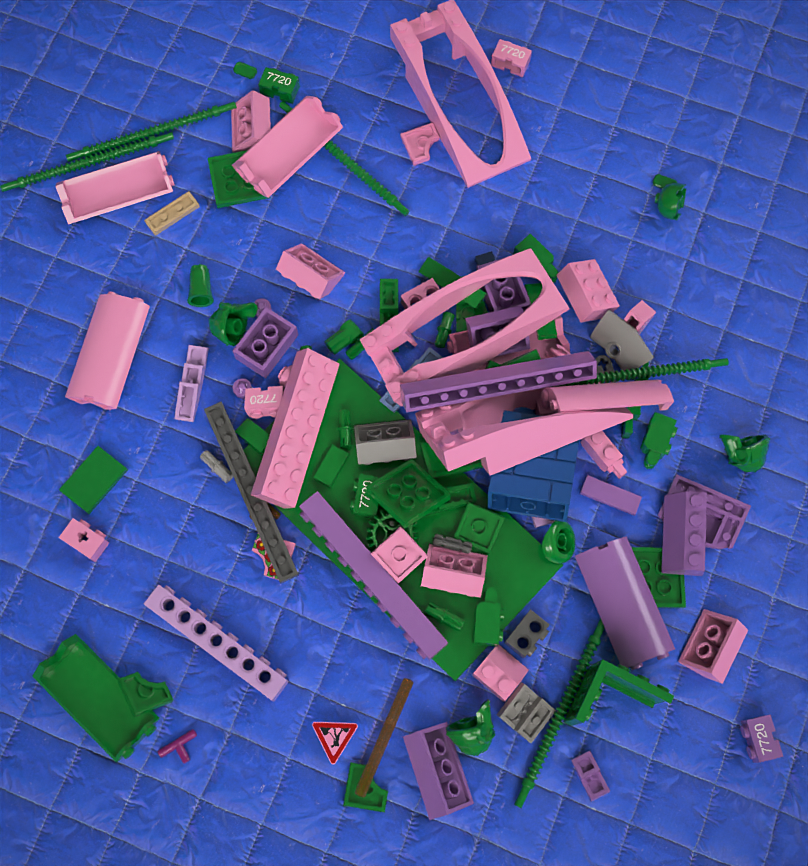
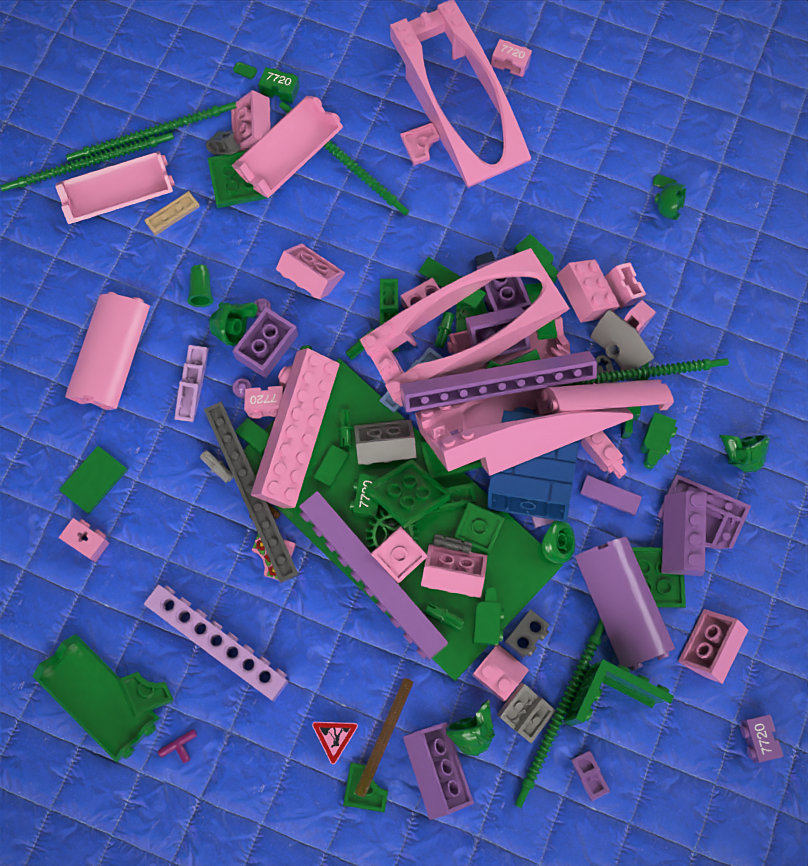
(223, 143): none -> dark grey piece
(347, 334): green piece -> none
(624, 285): none -> bright pink brick

